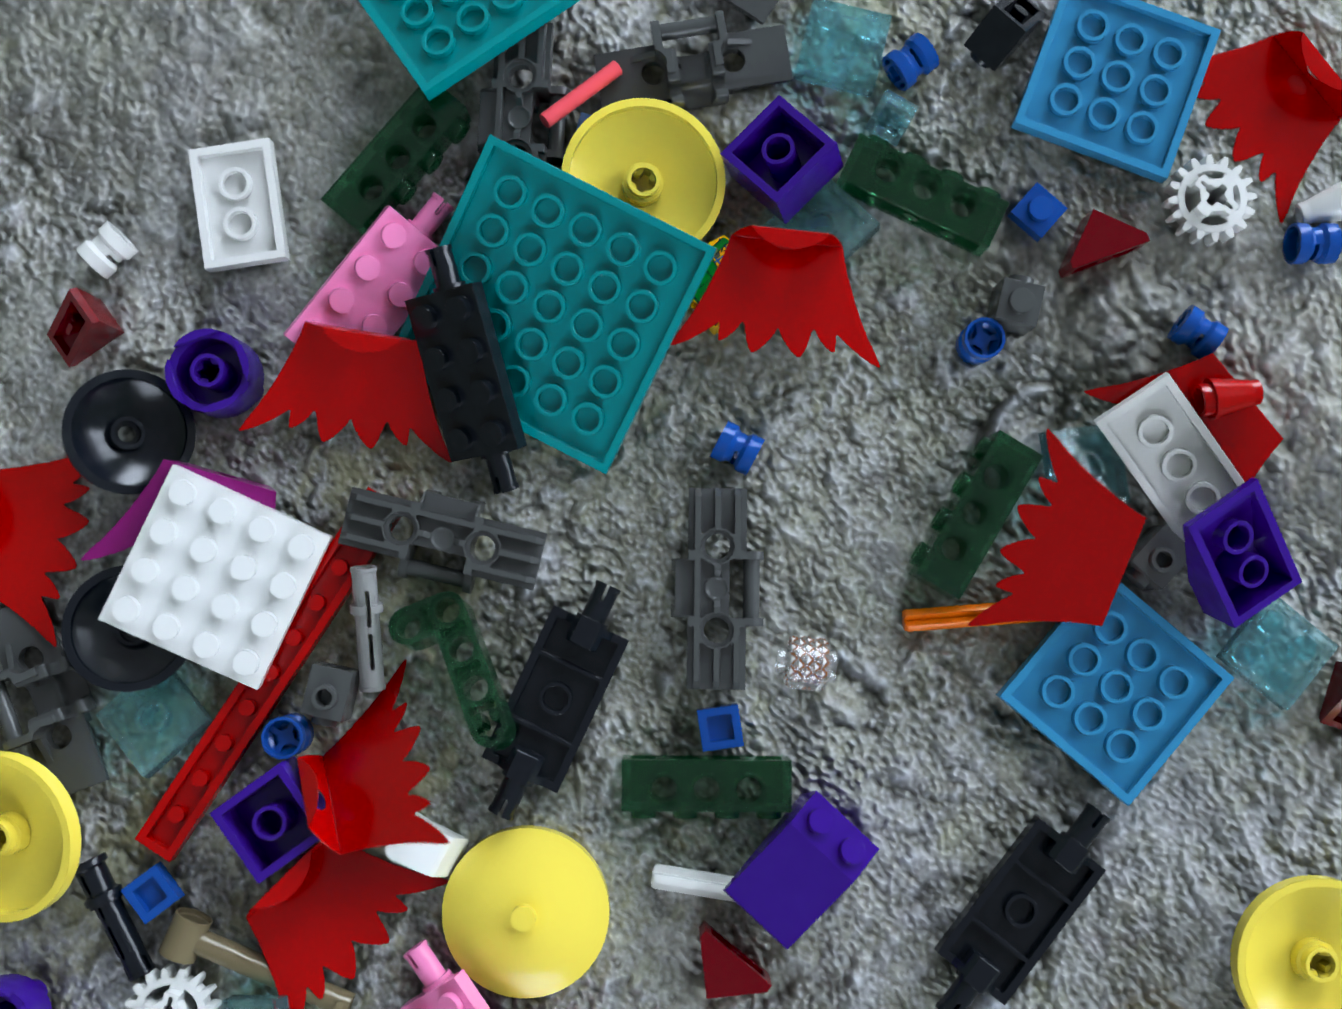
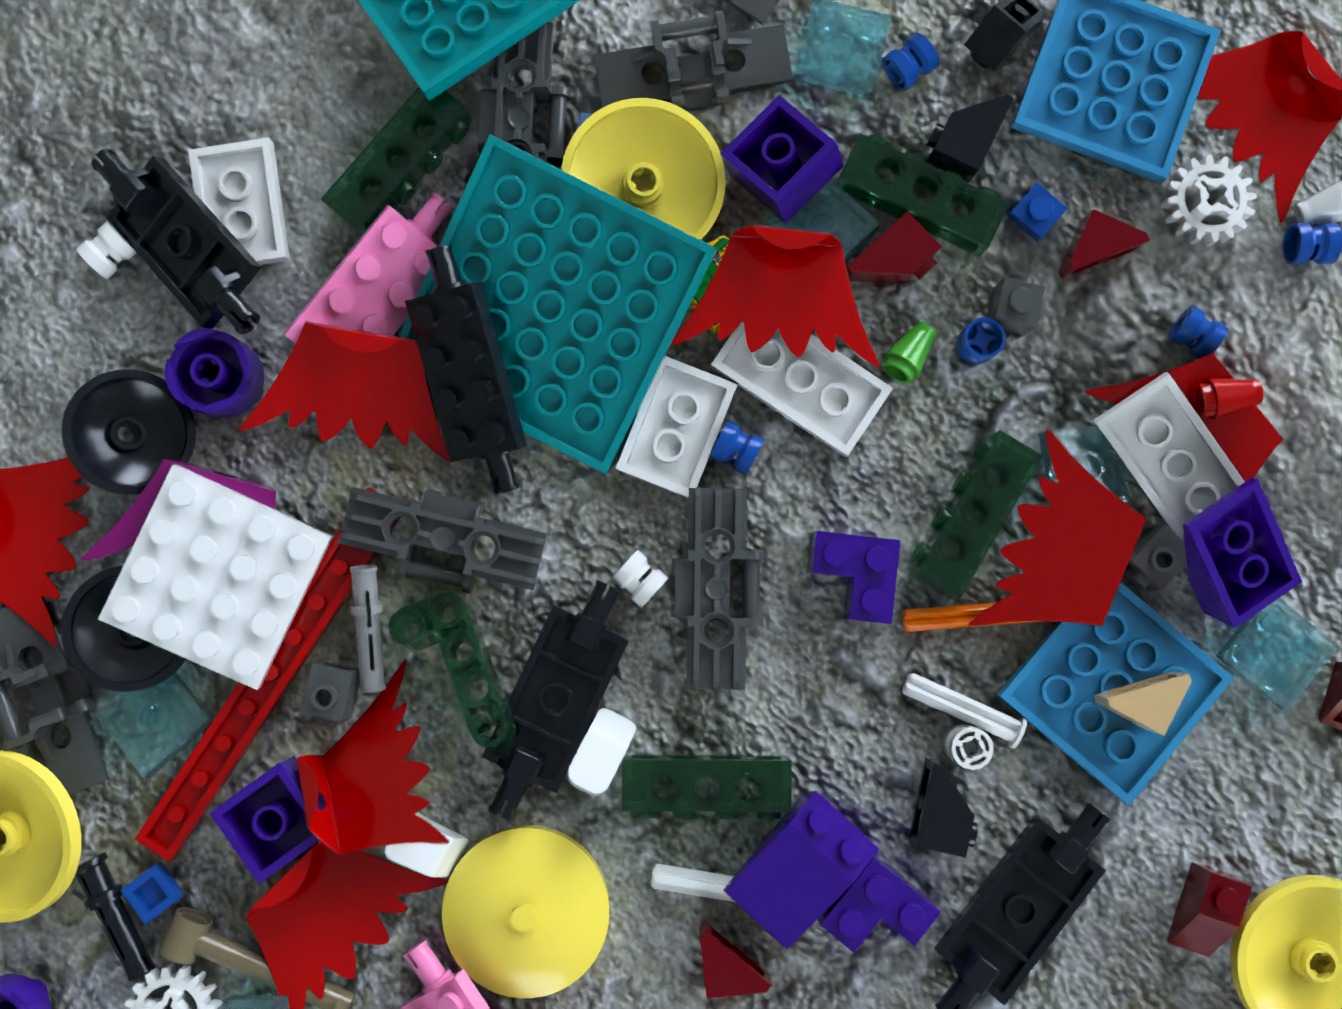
(82, 327): dark red slope -> none
(180, 240): none -> black plate
(279, 736): blue wheel -> none
(580, 94): coral piece -> none
(601, 752): none -> white piece
(632, 572): none -> white wheel
(676, 427): none -> white plate
(720, 727): blue plate -> none
(807, 663): clear head -> none
(815, 391): none -> white plate
(869, 568): none -> dark purple brick
(876, 896): none -> dark purple brick
(891, 117): clear light blue leg -> none
(896, 255): none -> dark red slope
(909, 354): none -> bright green cone
(941, 814): none -> black slope
(959, 742): none -> white wheel
(965, 709): none -> white axle
(967, 136): none -> black slope
(1149, 701): none -> tan slope
(1208, 910): none -> dark red slope

